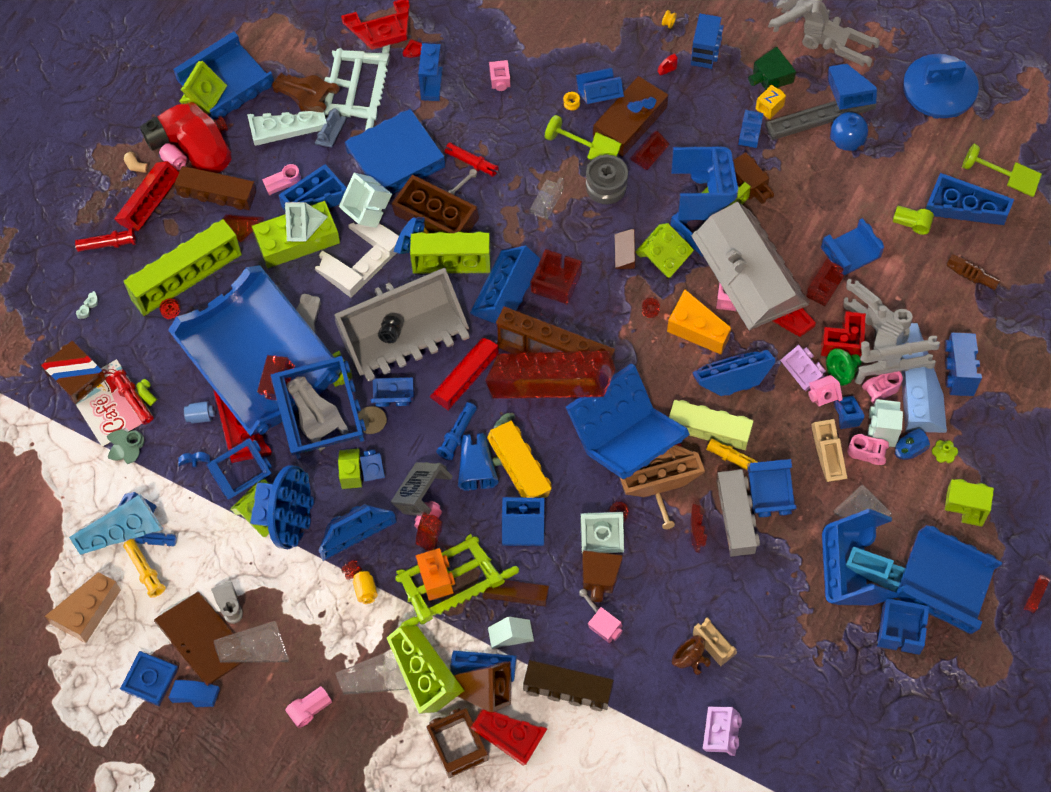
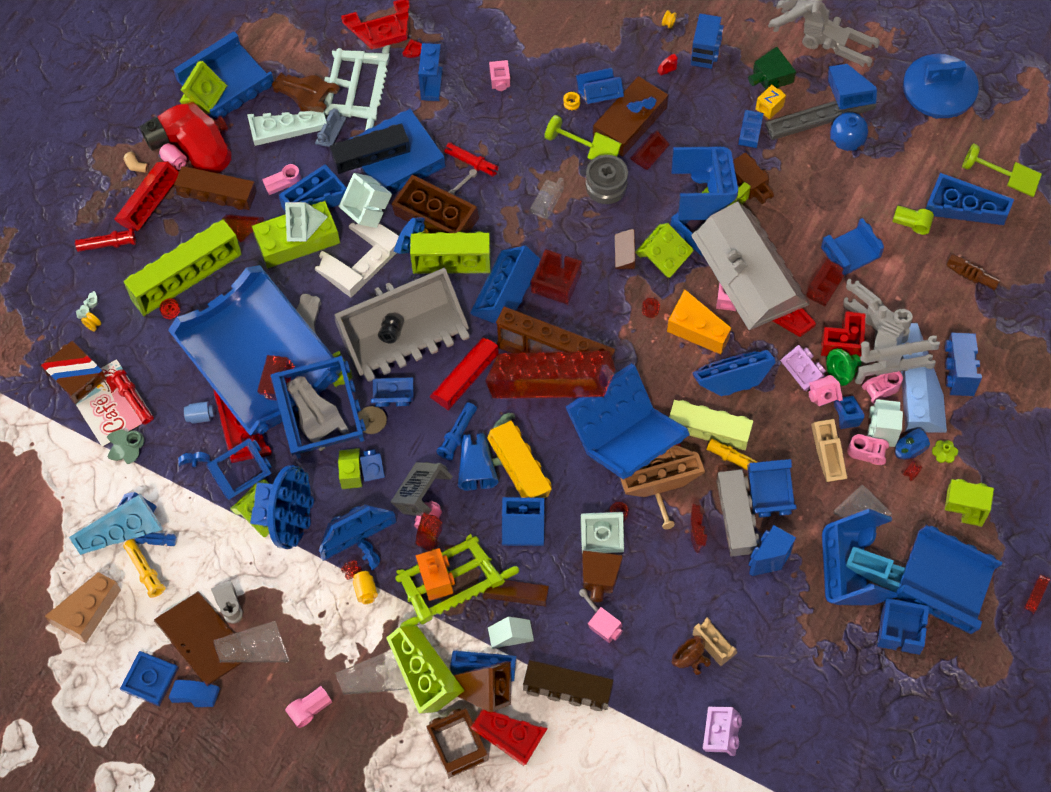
(91, 321): none -> yellow bush
(146, 395): lime arm -> none
(370, 148): none -> black brick
(370, 555): none -> blue piece
(772, 552): none -> blue slope
(912, 471): none -> clear red bush

